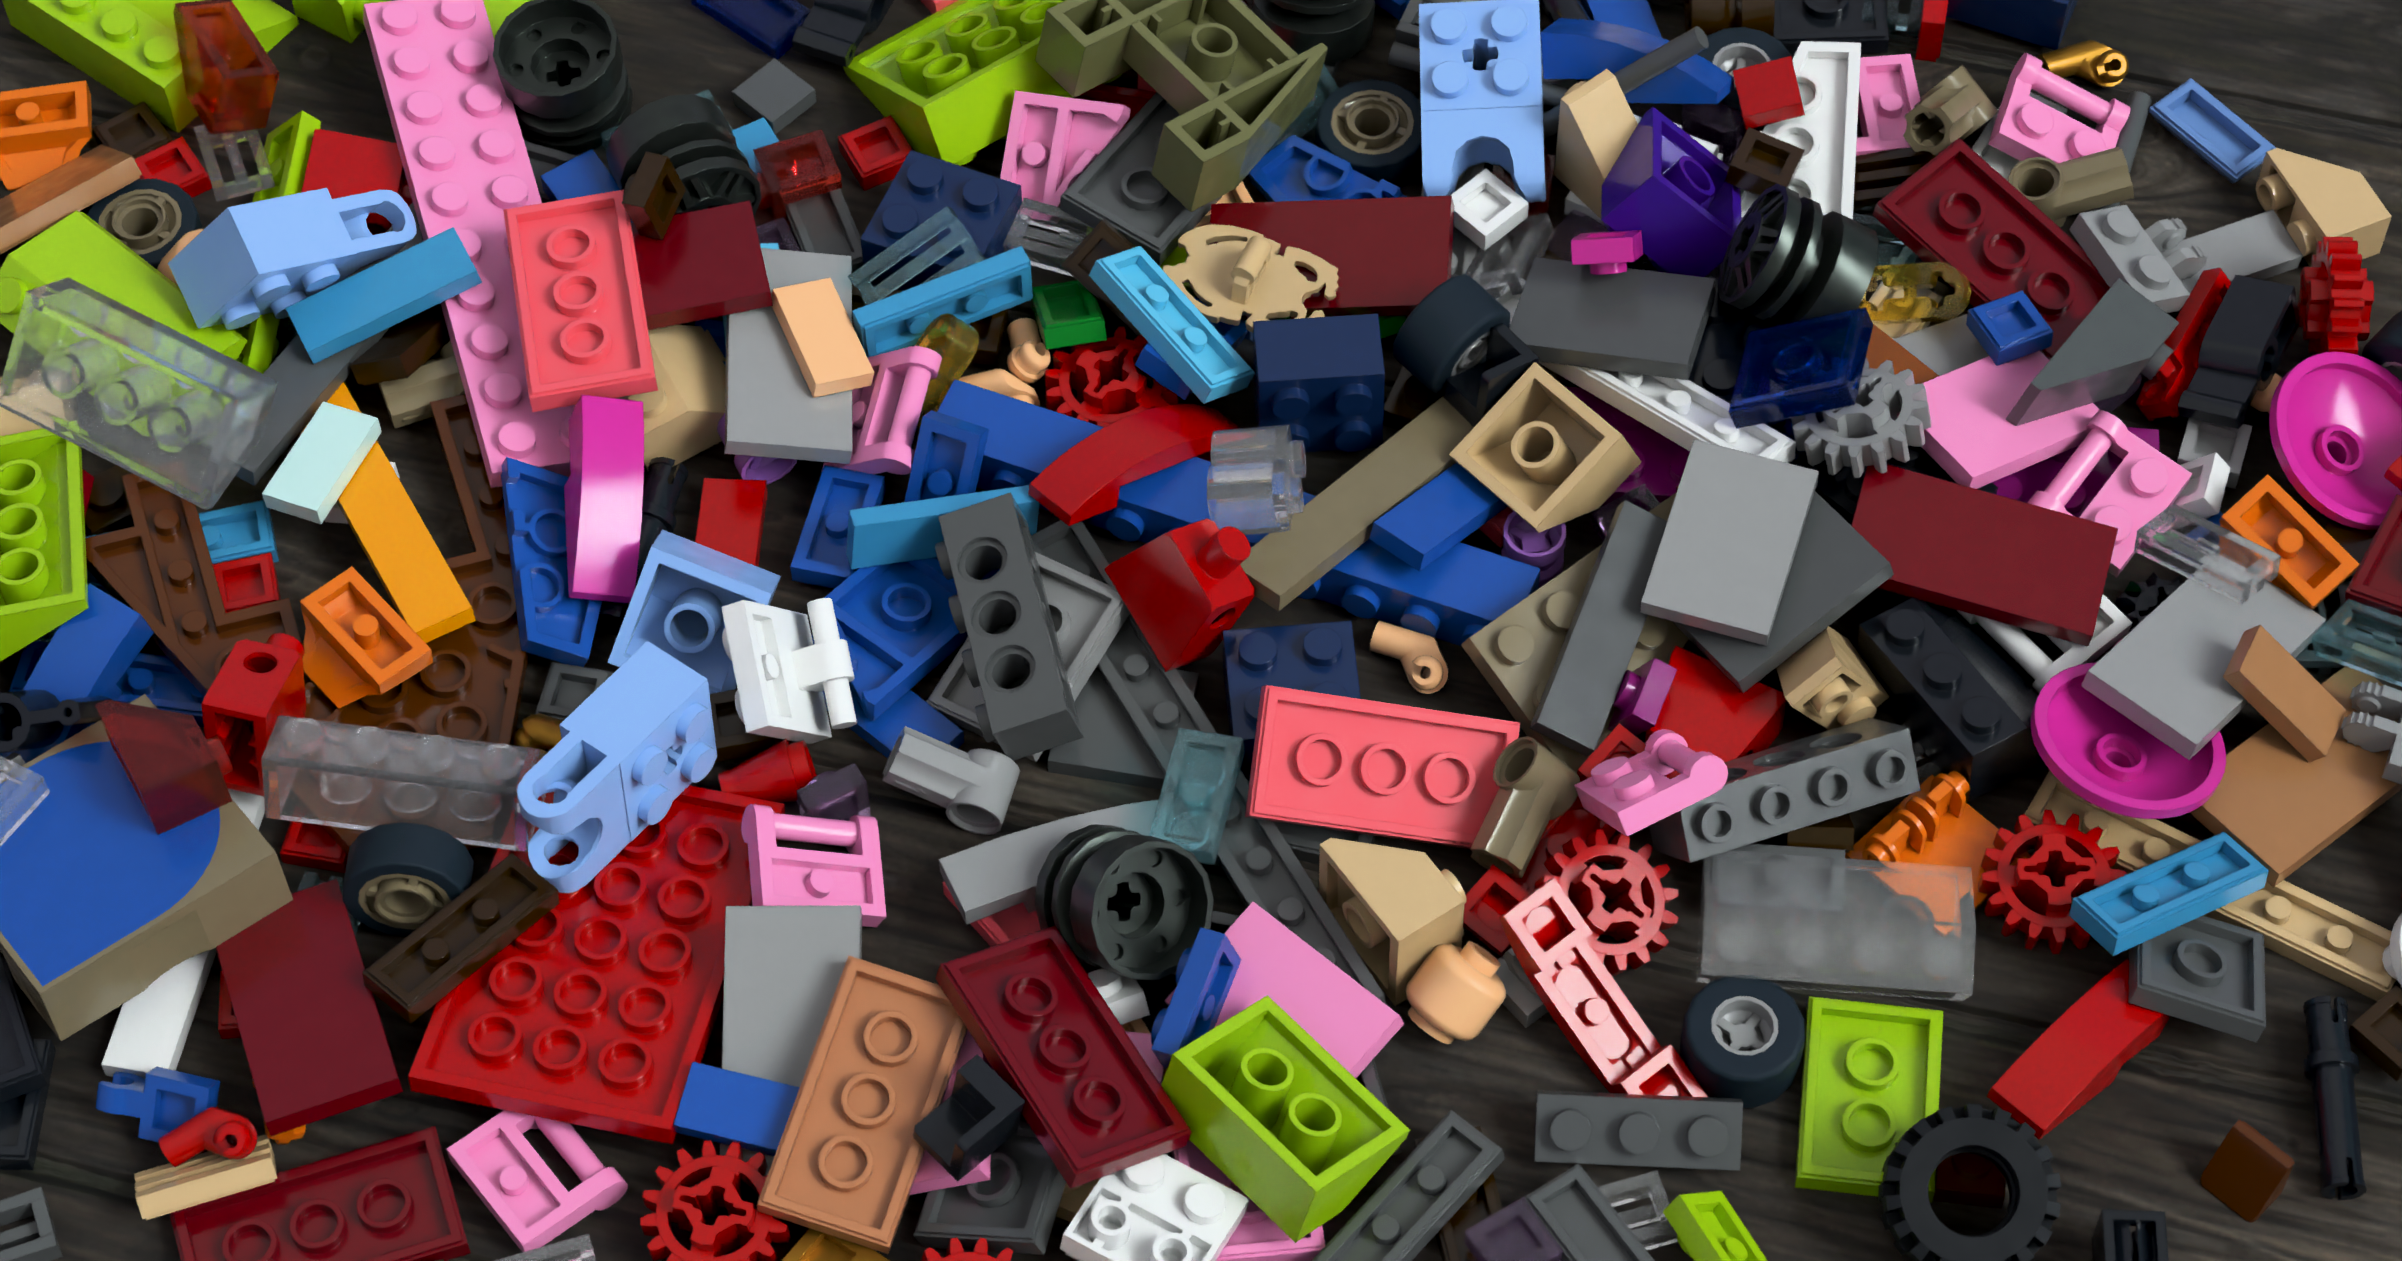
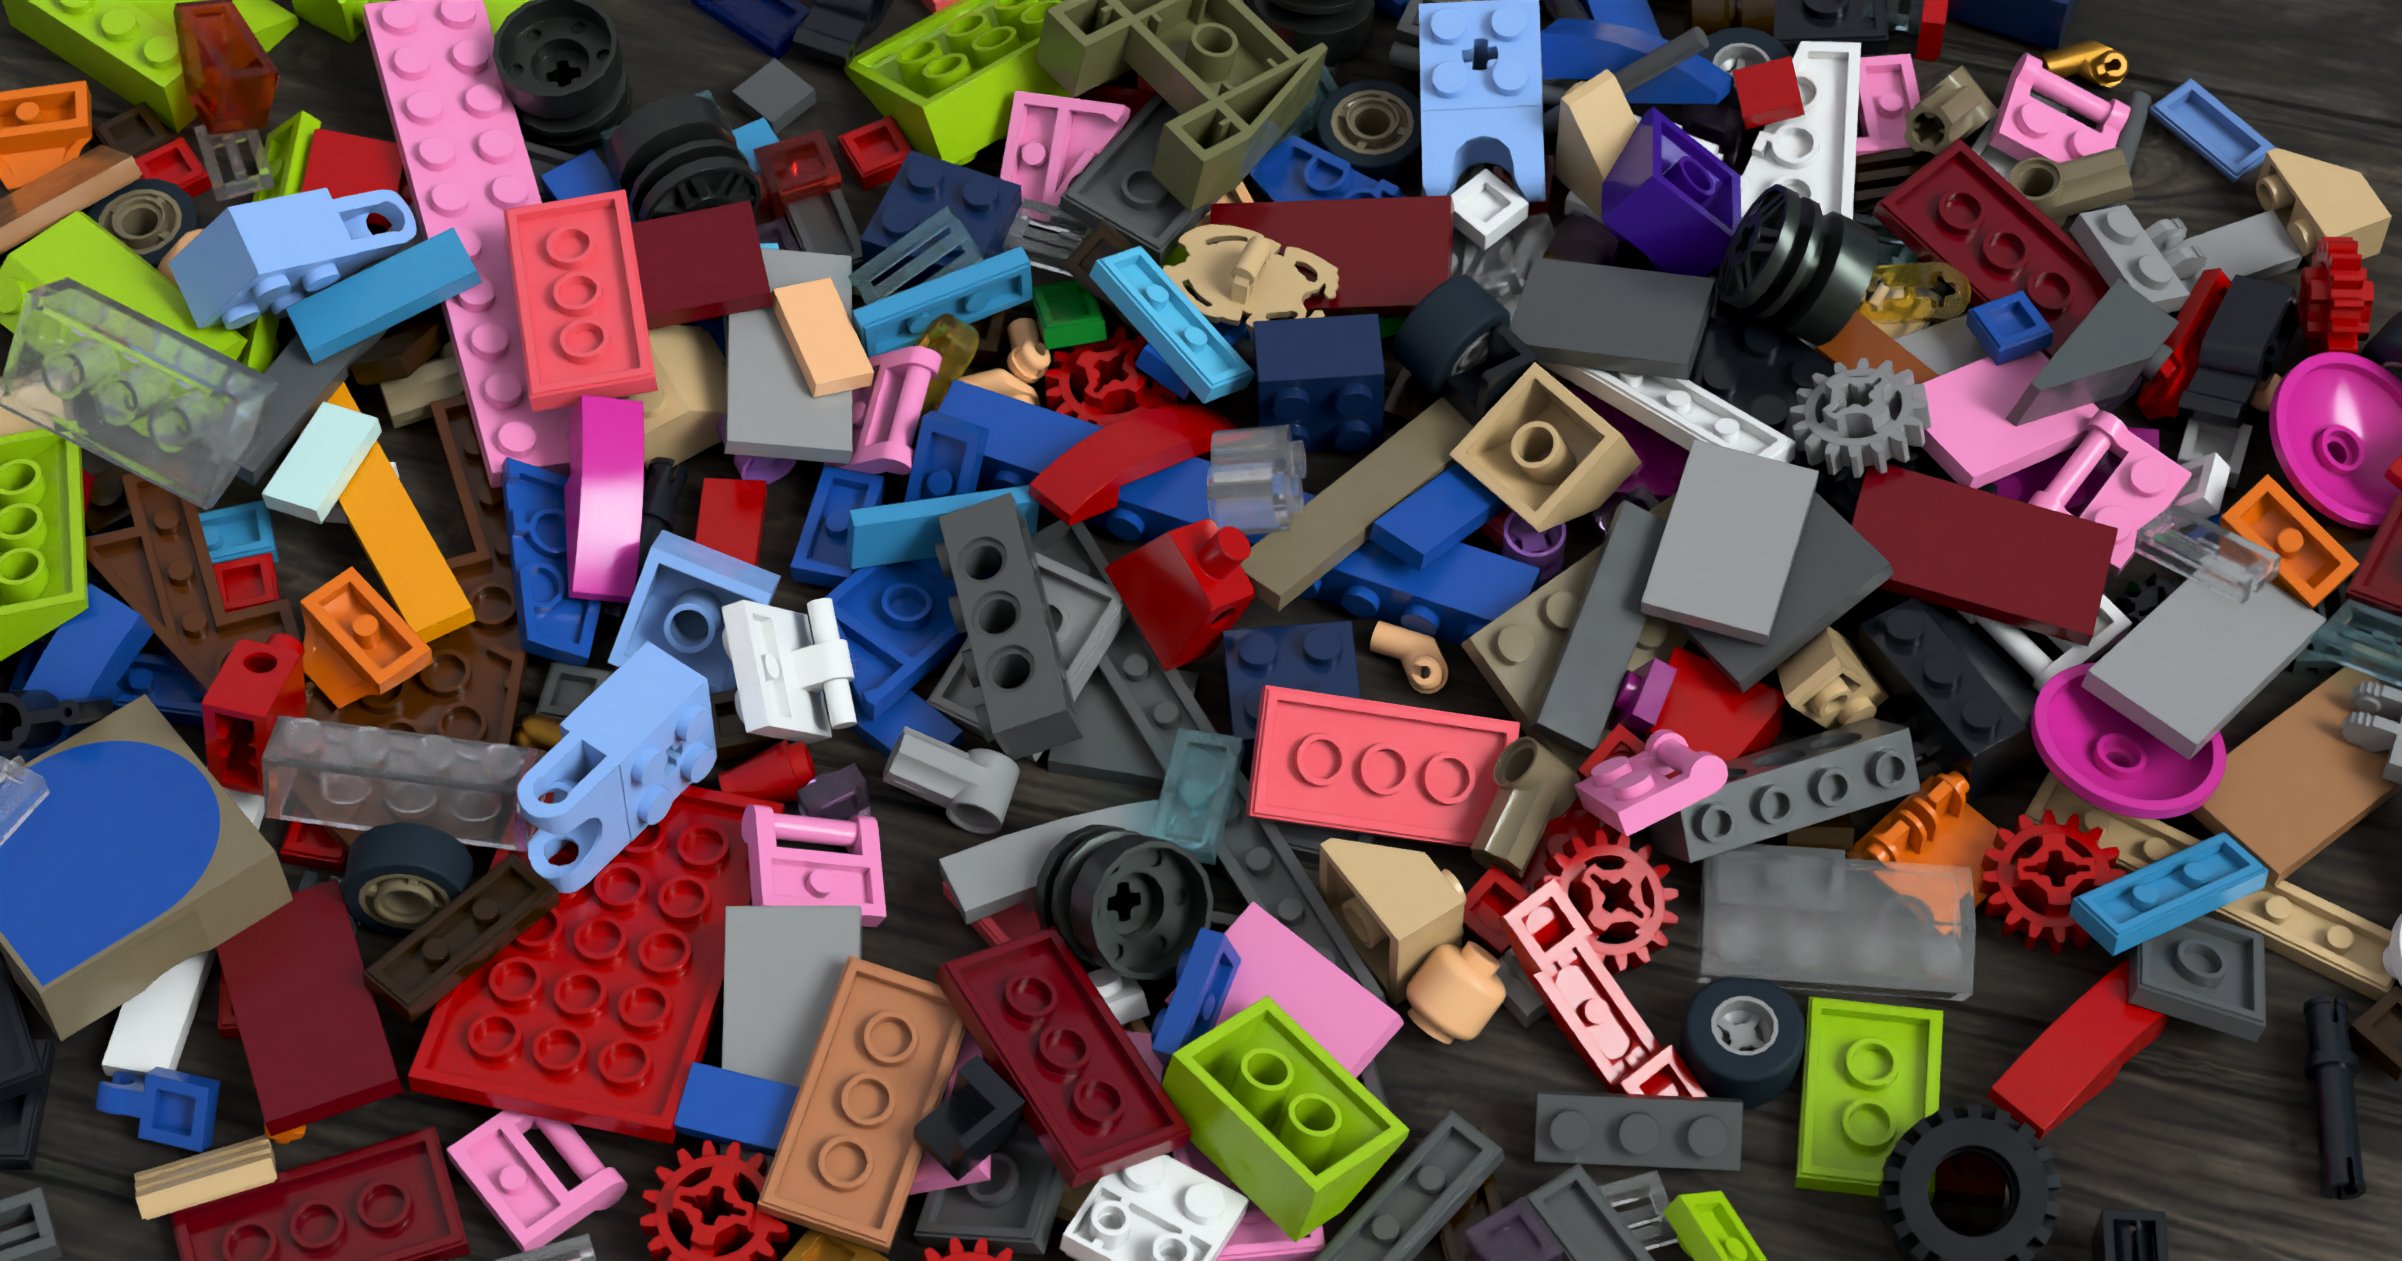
(167, 762): clear red slope -> none
(210, 1130): red arm -> none
(653, 195): dark brown plate -> none
(1607, 250): dark pink plate -> none
(1763, 162): dark brown plate -> none
(1801, 368): clear blue tile -> none
(2247, 1172): reddish brown slope -> none
(2284, 693): medium nougat tile -> none

